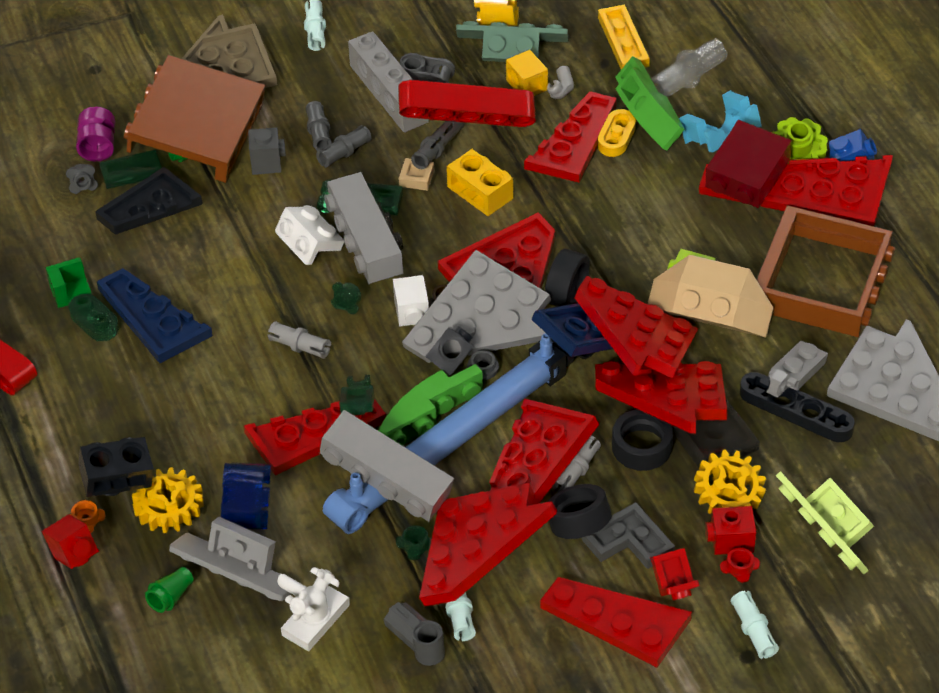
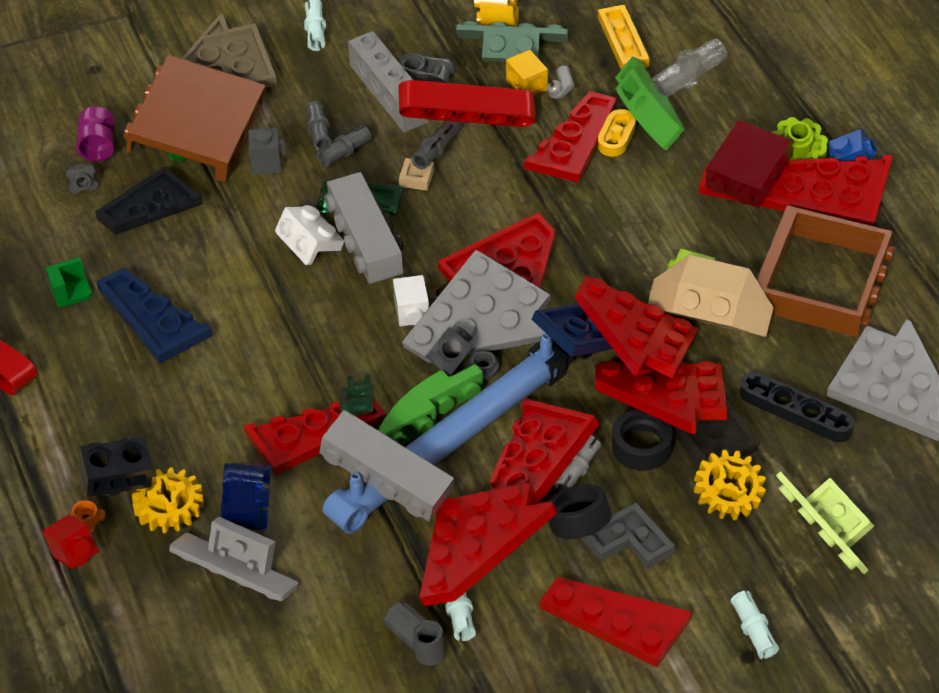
(88, 314): clear green plate -> none
(129, 169): clear green plate -> none
(166, 591): green cone -> none
(299, 340): light grey pin -> none
(313, 607): white piece -> none
(346, 297): clear green plate -> none
(412, 535): clear green plate -> none
(480, 182): yellow brick -> none
(566, 276): black tyre -> none
(673, 574): red bracket -> none
(731, 529): red brick -> none
(736, 108): medium azure piece -> none
(743, 557): red plate -> none
(795, 368): light grey hinge -> none

